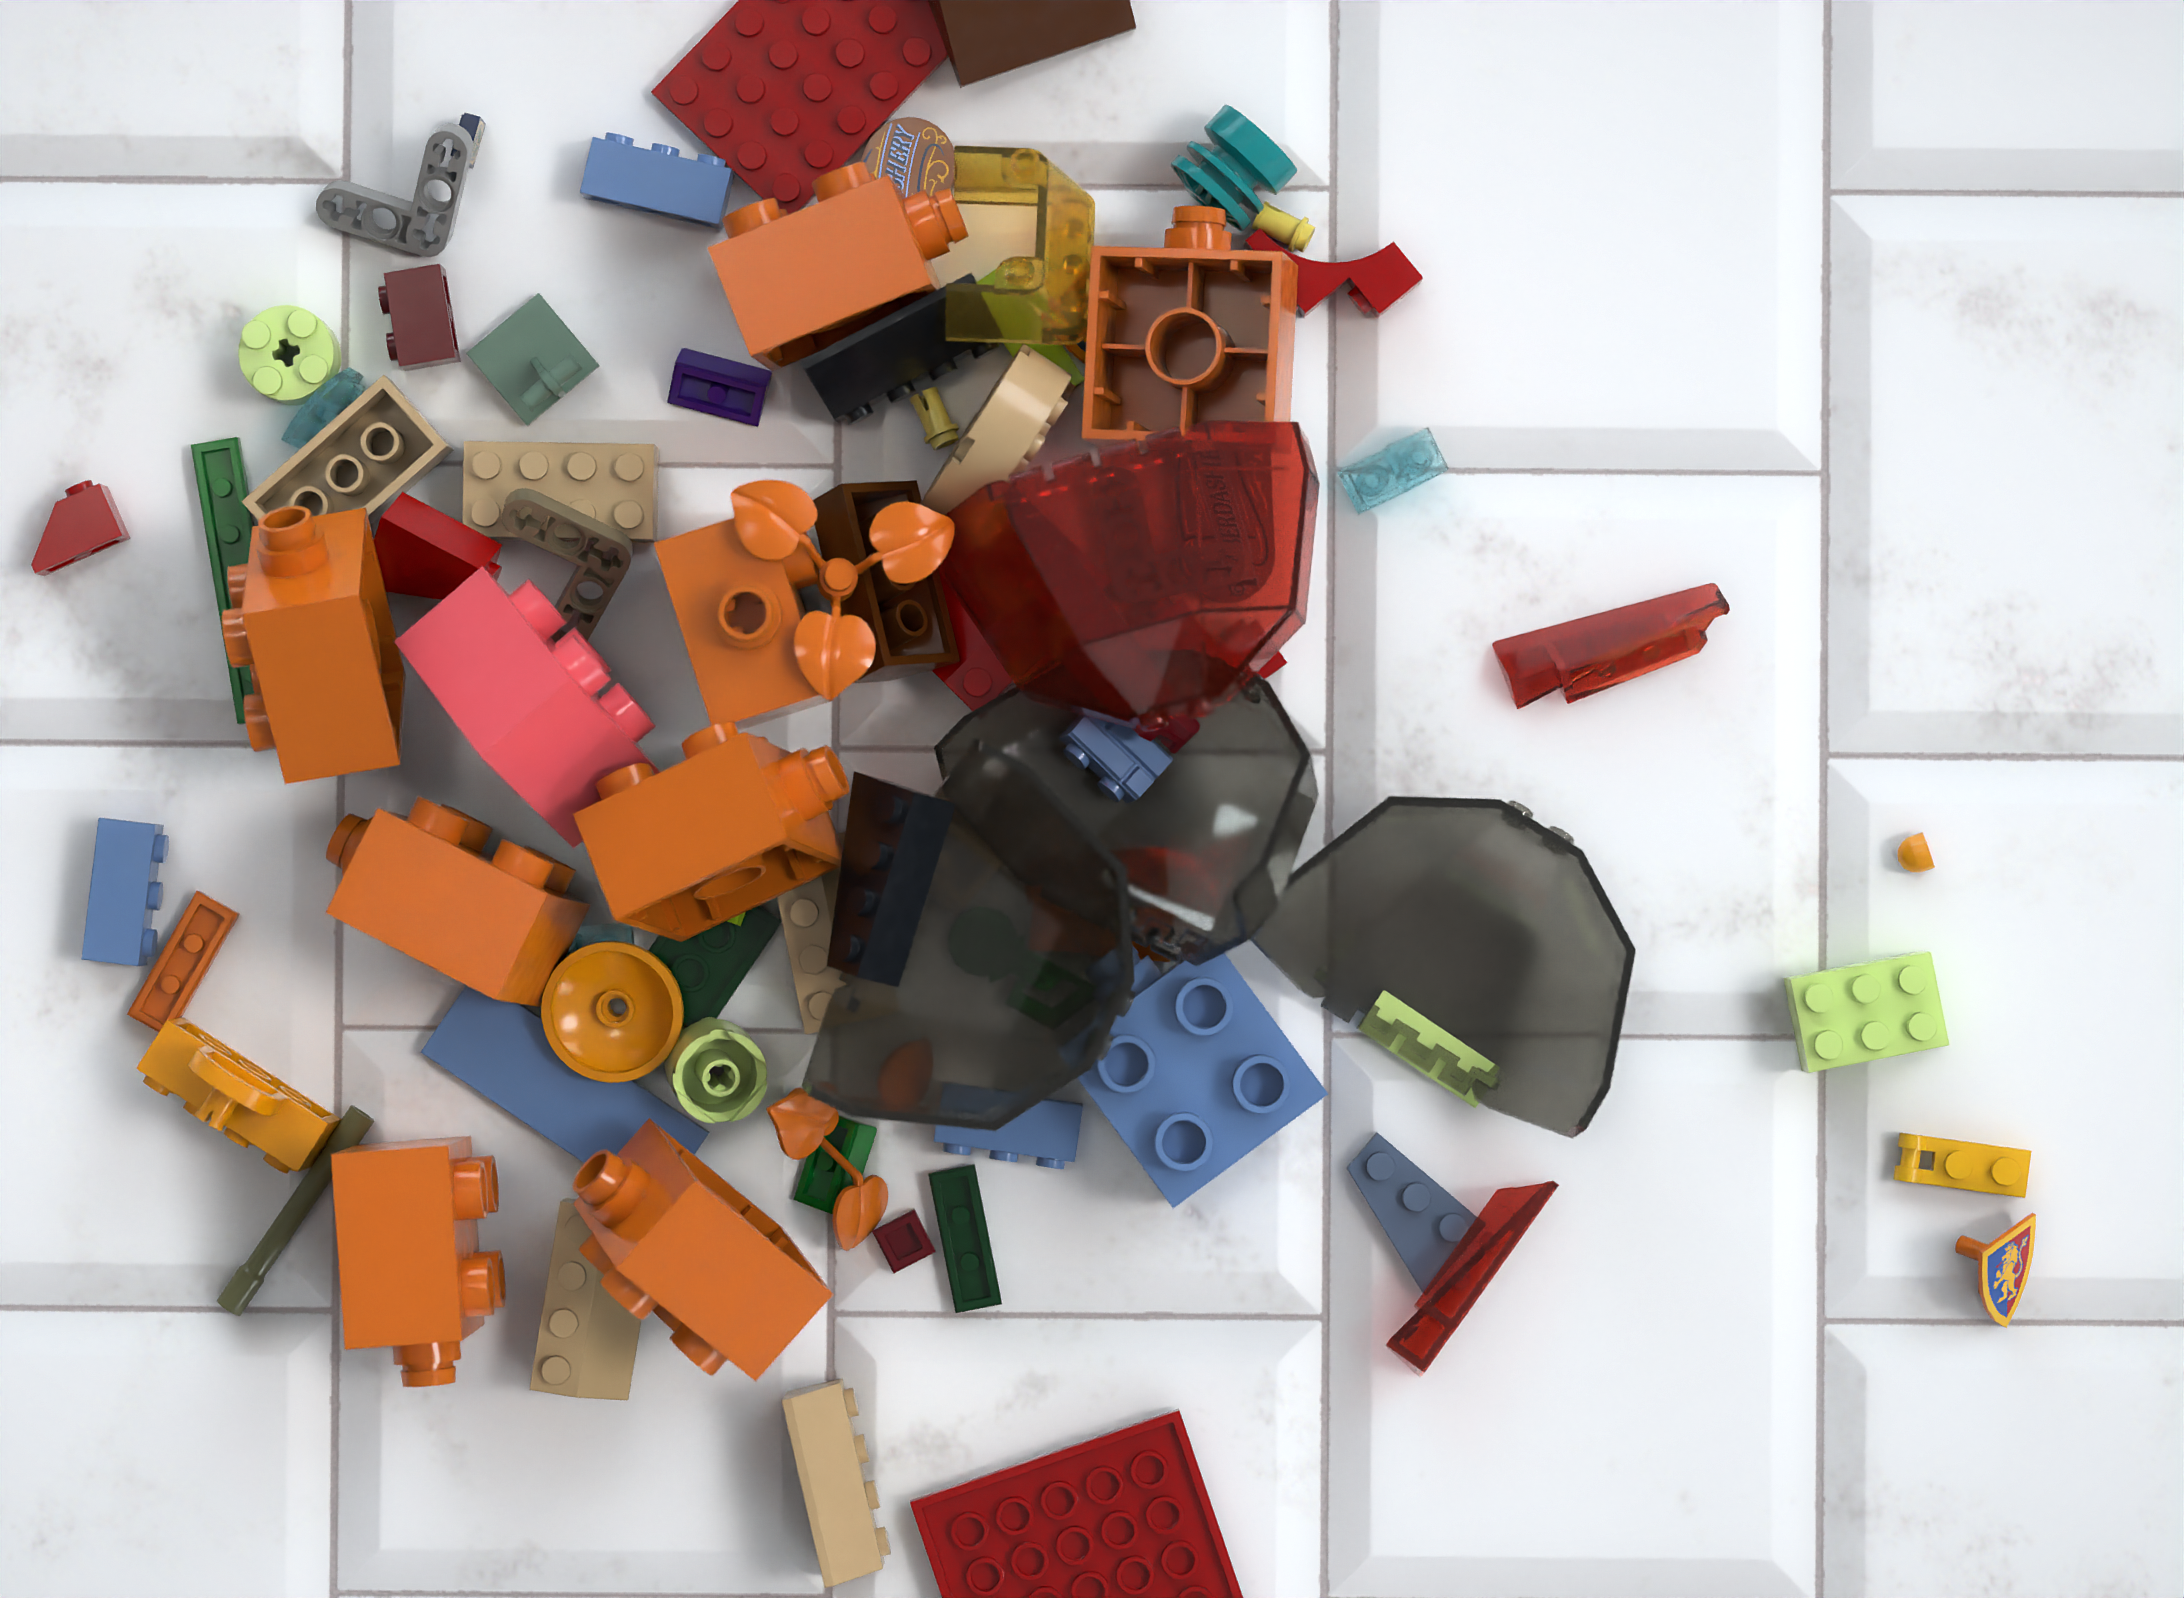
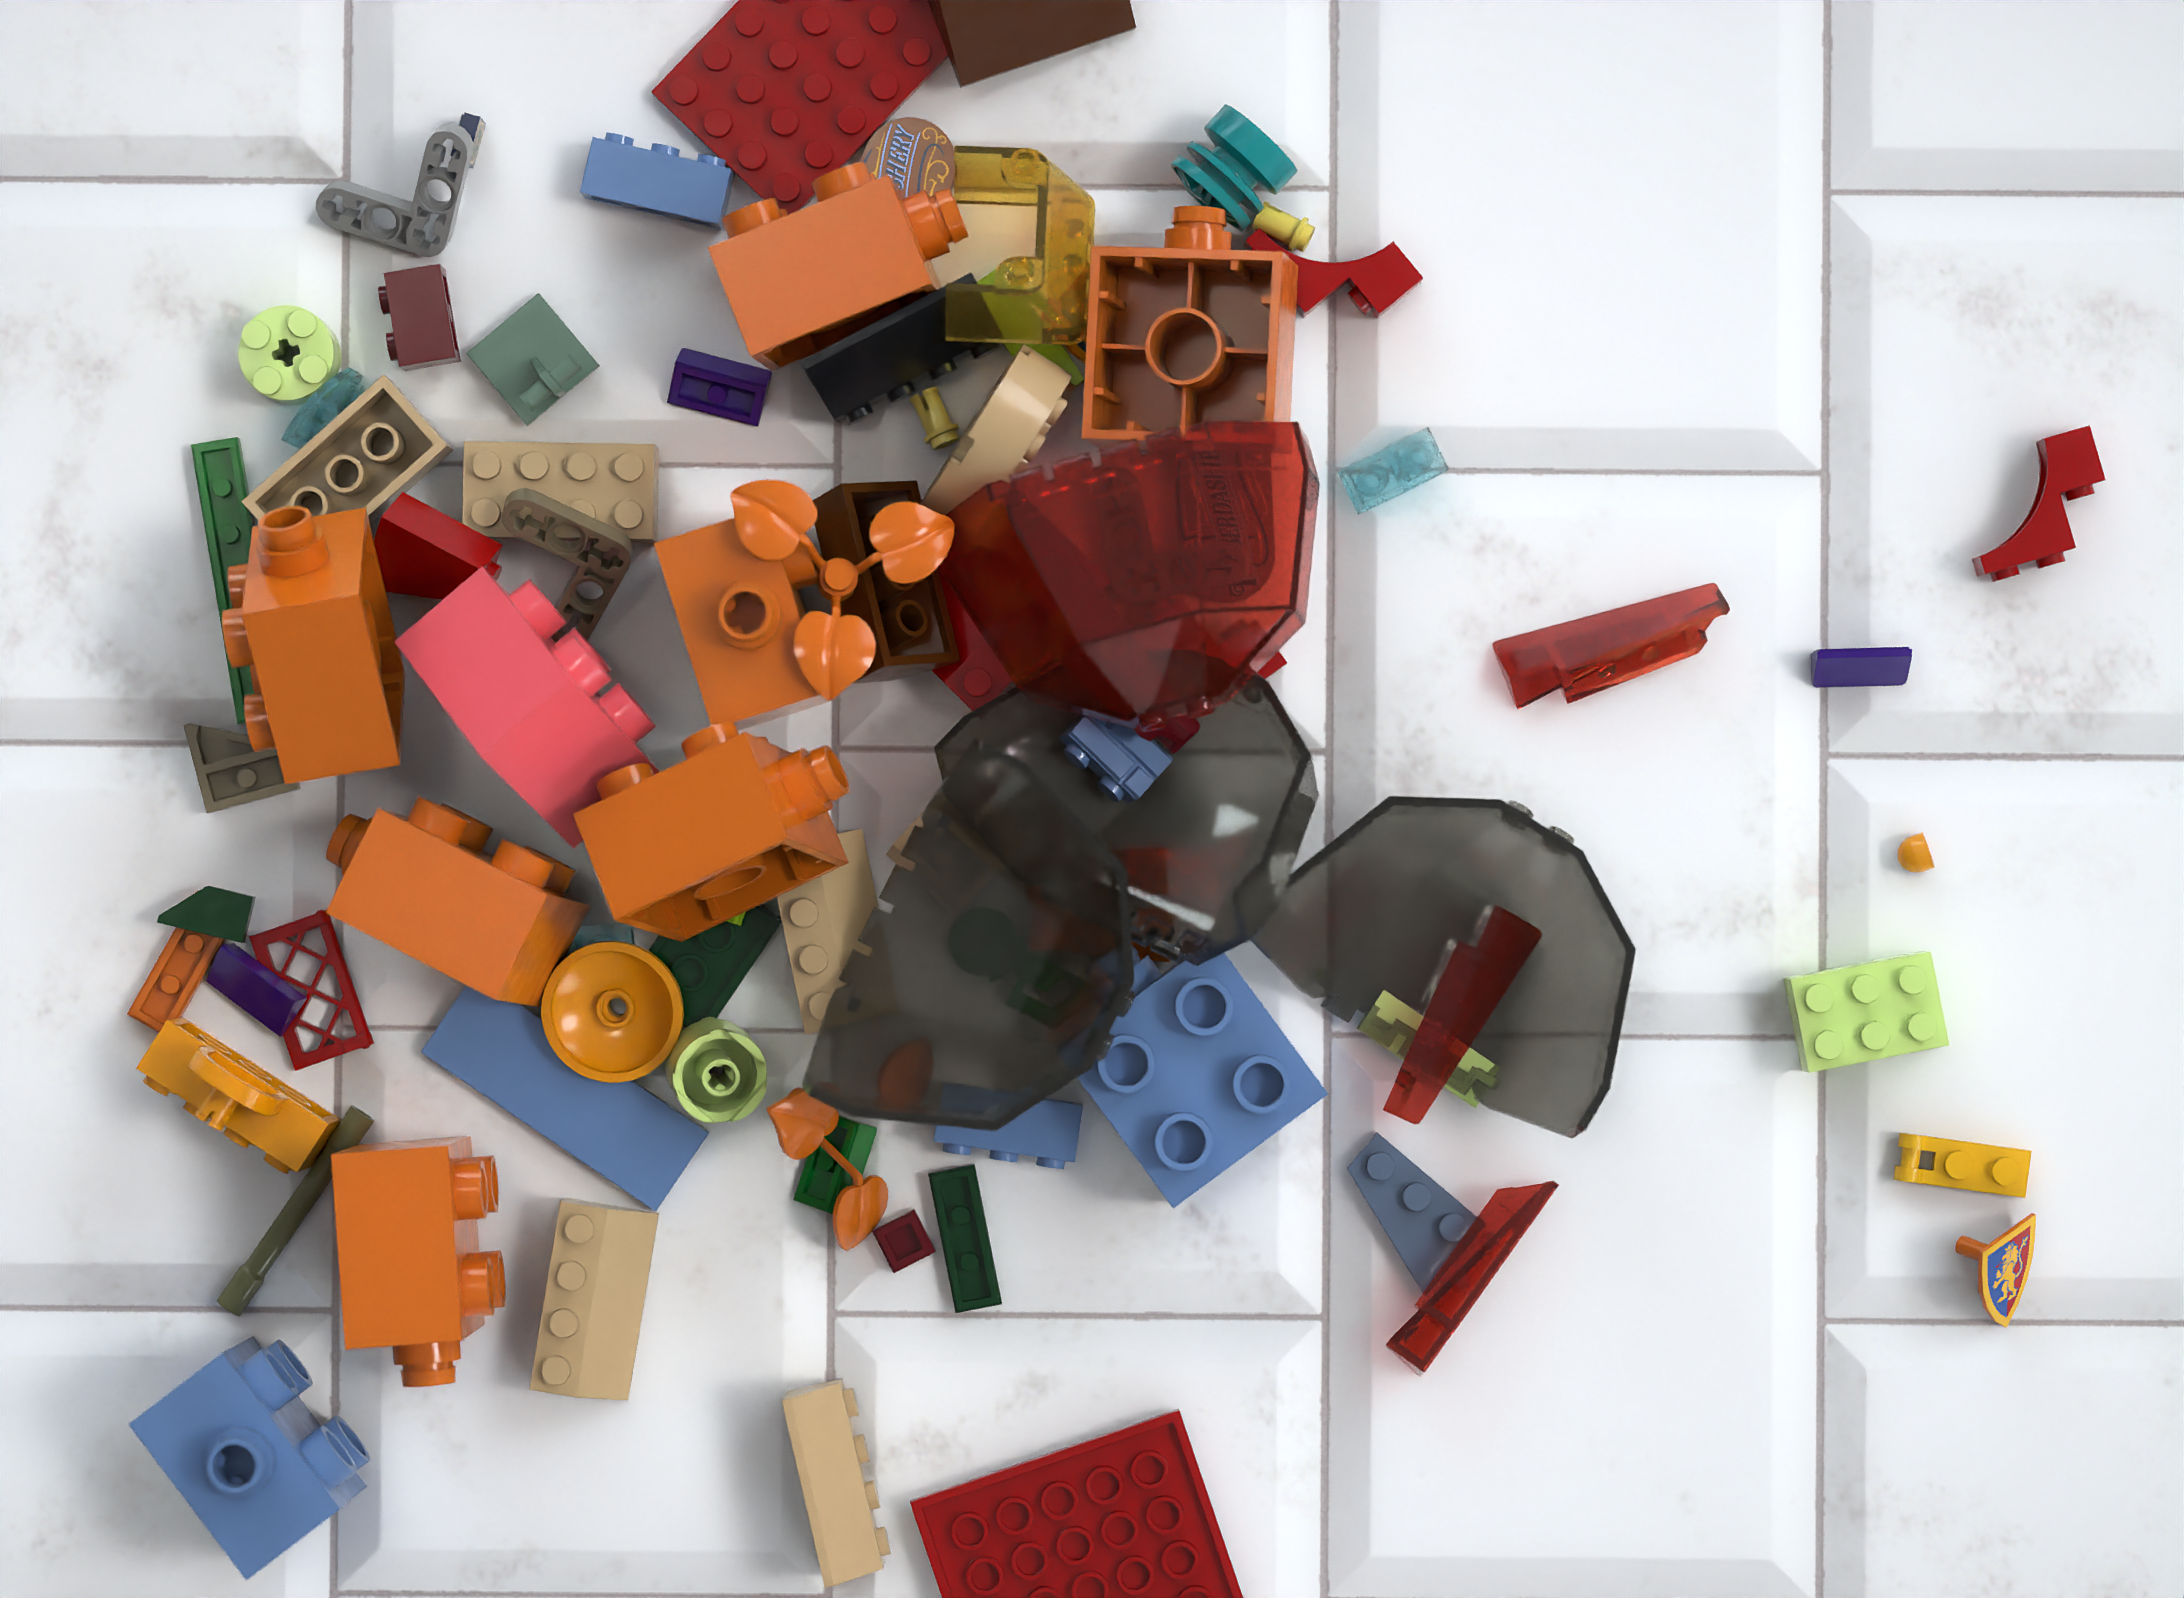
(79, 528): red slope -> none
(124, 892): medium blue brick -> none
(213, 913): none -> dark green tile
(231, 770): none -> dark tan wing
(253, 1452): none -> medium blue brick
(255, 988): none -> dark purple slope
(348, 1002): none -> red window
(694, 1254): orange brick -> none
(884, 876): black wedge -> none
(1459, 1009): none -> clear red wedge
(1860, 667): none -> dark purple slope
(2066, 466): none -> red arch

